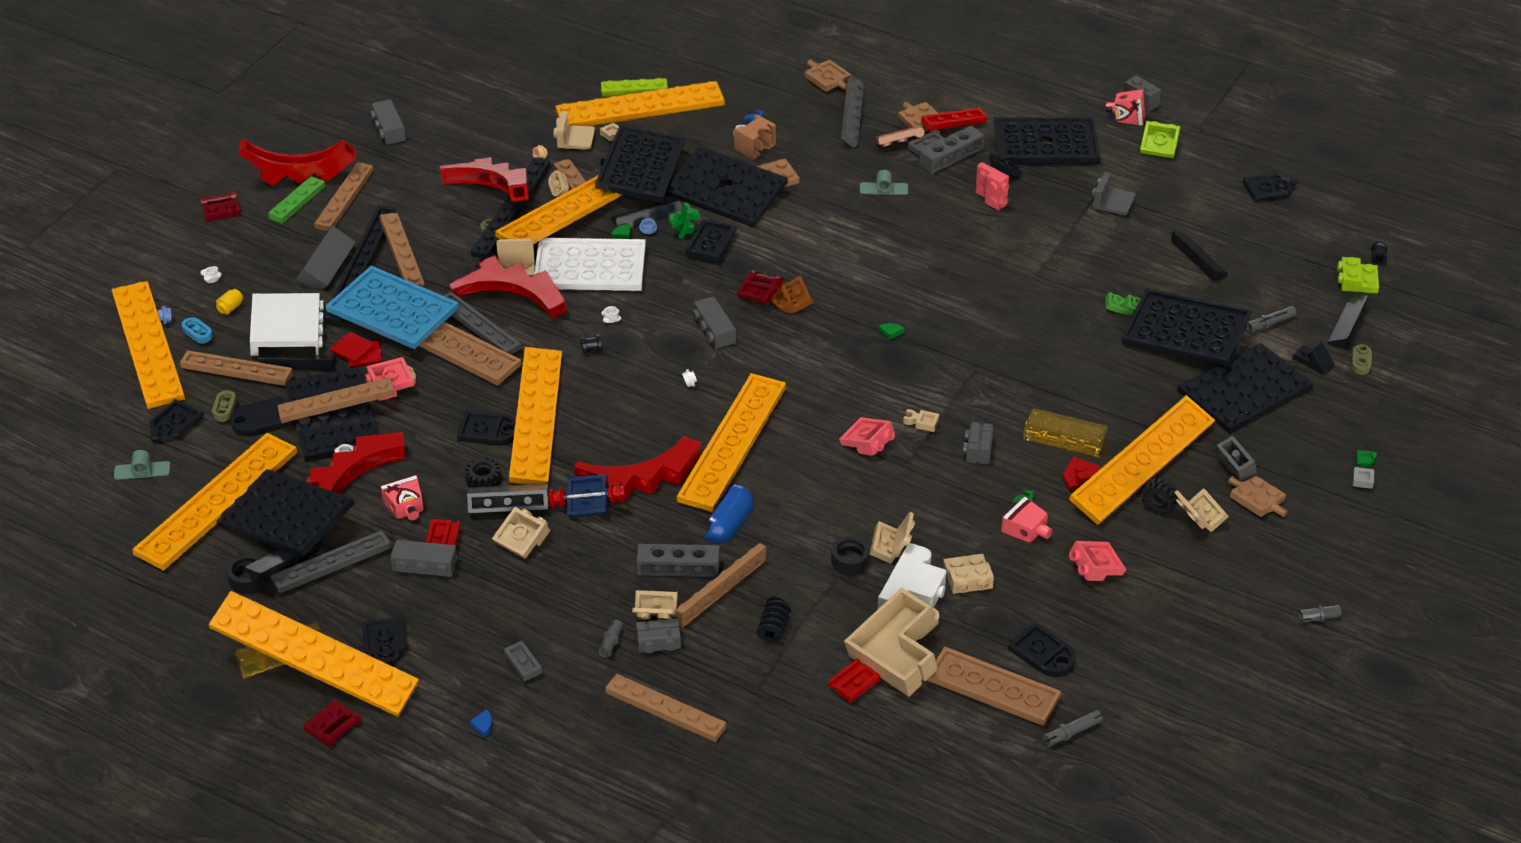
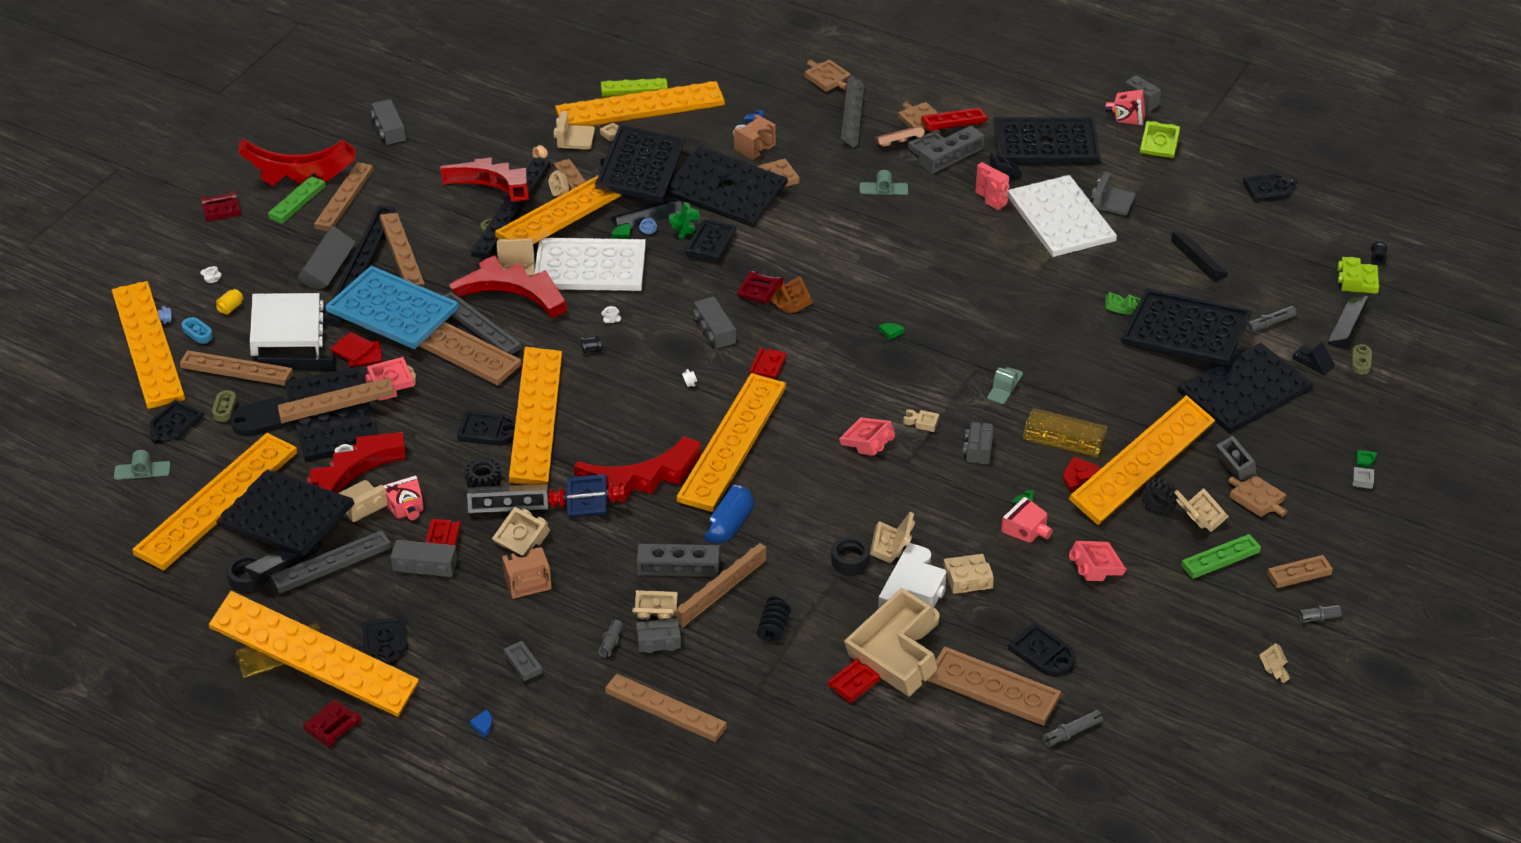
(366, 499): none -> tan bracket
(527, 574): none -> nougat piece
(768, 363): none -> red plate
(1004, 383): none -> sand green piece
(1061, 215): none -> white plate
(1220, 556): none -> bright green plate
(1273, 661): none -> tan plate
(1299, 571): none -> medium nougat plate

